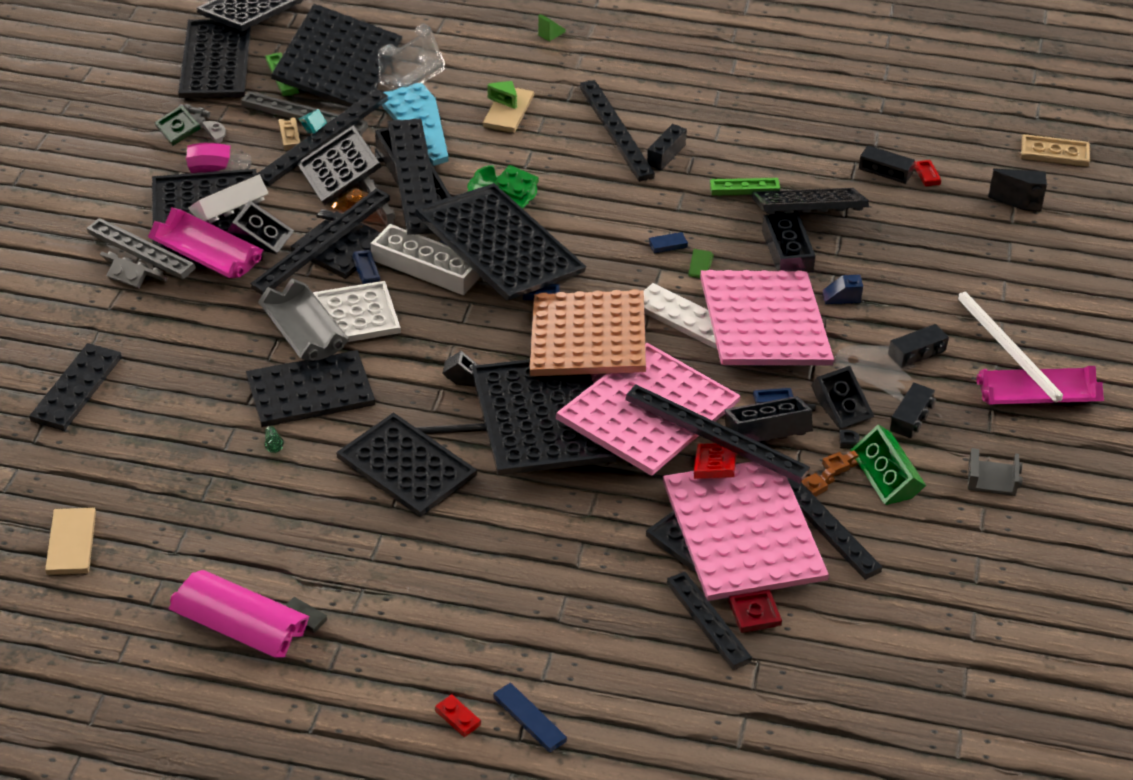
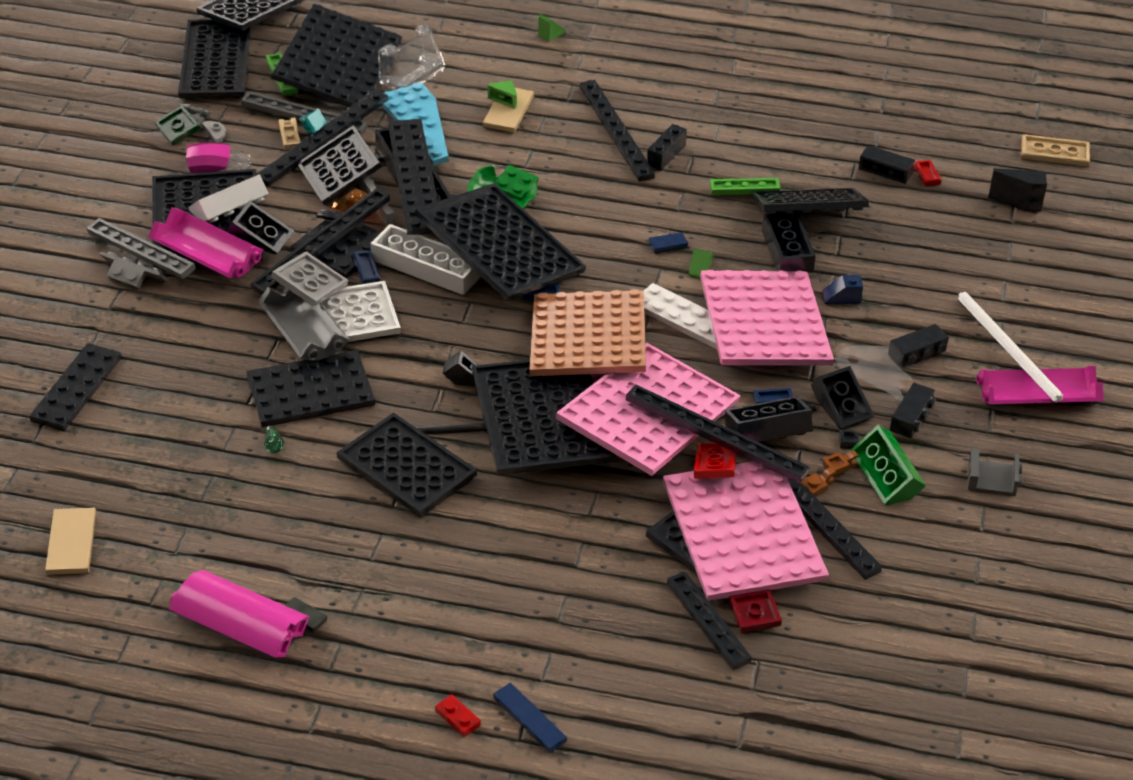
(309, 278): none -> light grey plate

